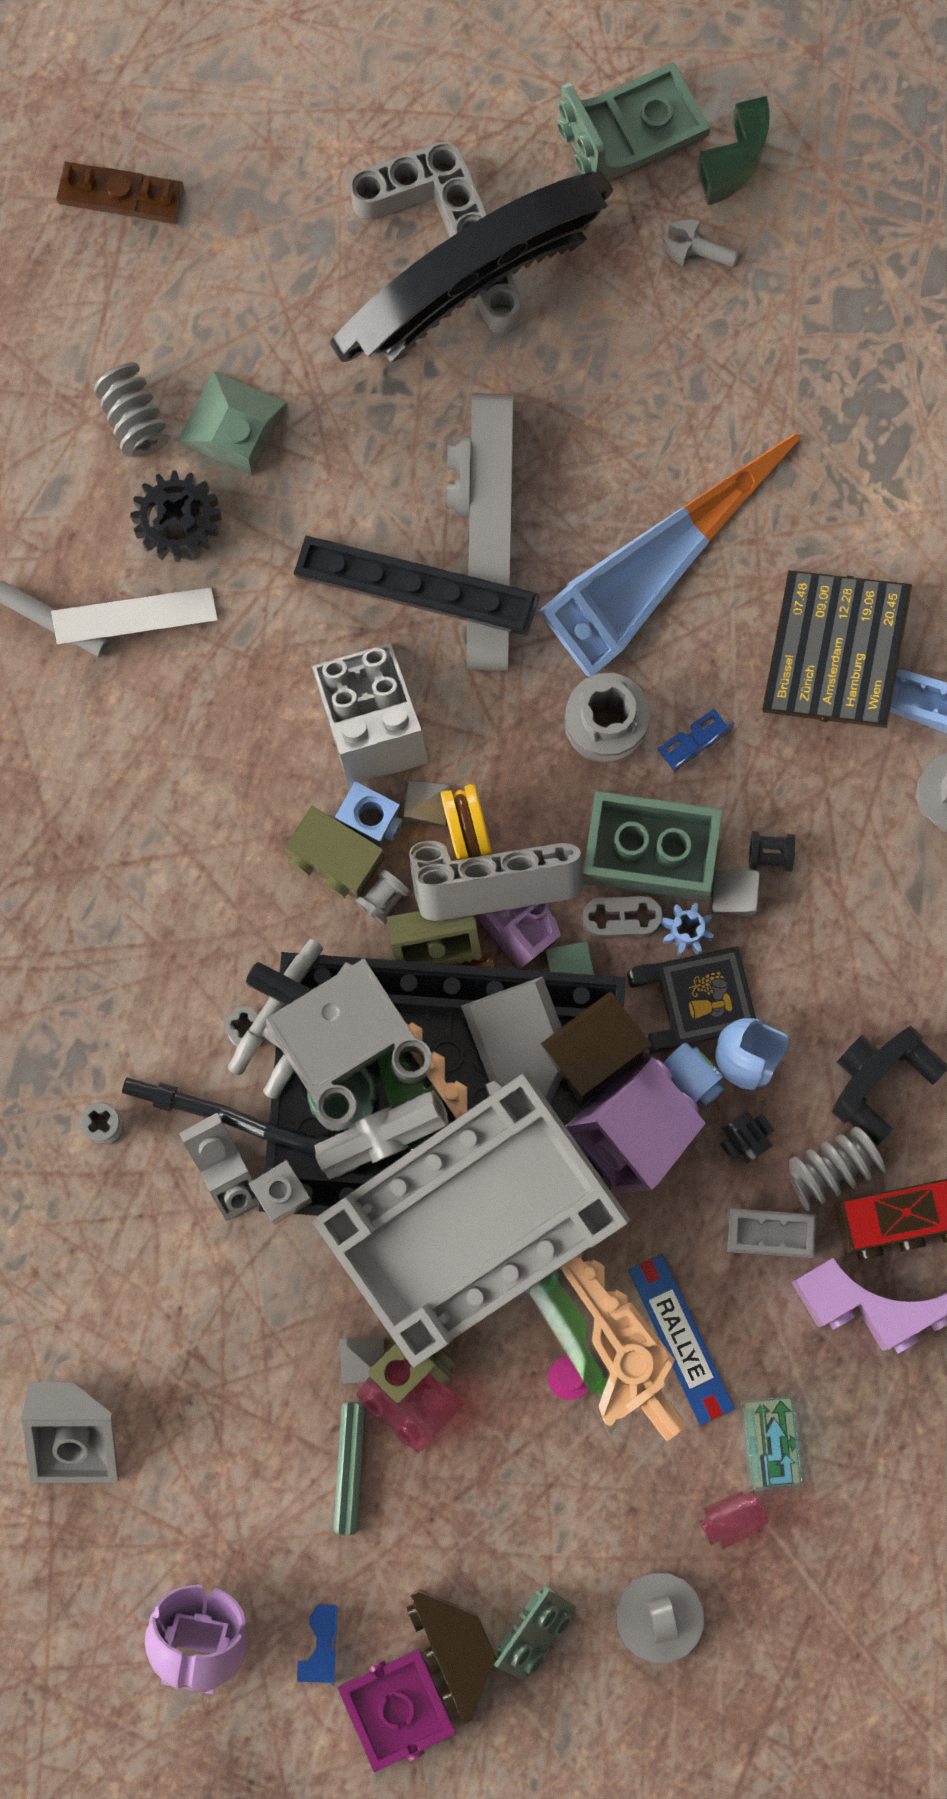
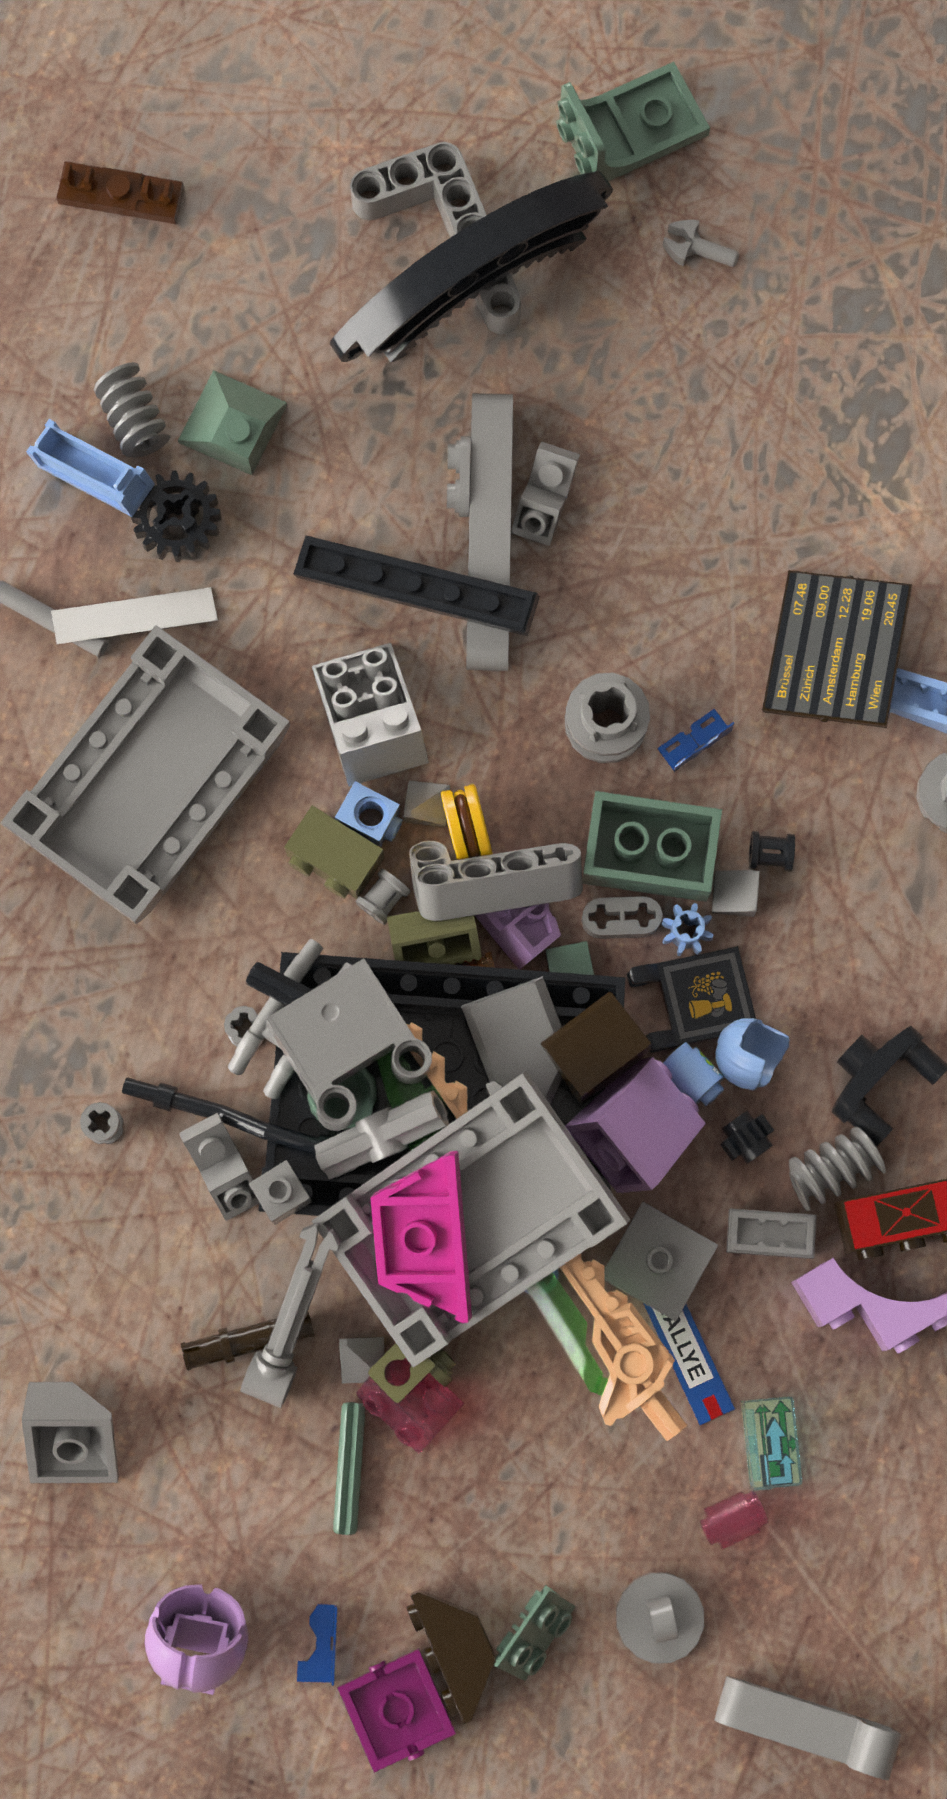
(90, 469): none -> light blue container
(148, 776): none -> light grey slope
(234, 1343): none -> dark brown pin
(272, 1369): none -> light grey piece
(423, 1237): none -> dark pink wing
(545, 493): none -> light grey slope
(566, 1380): dark pink plate -> none
(615, 597): light blue plate -> none
(659, 1261): none -> light grey plate
(730, 166): clear green brick -> none
(808, 1727): none -> light grey beam

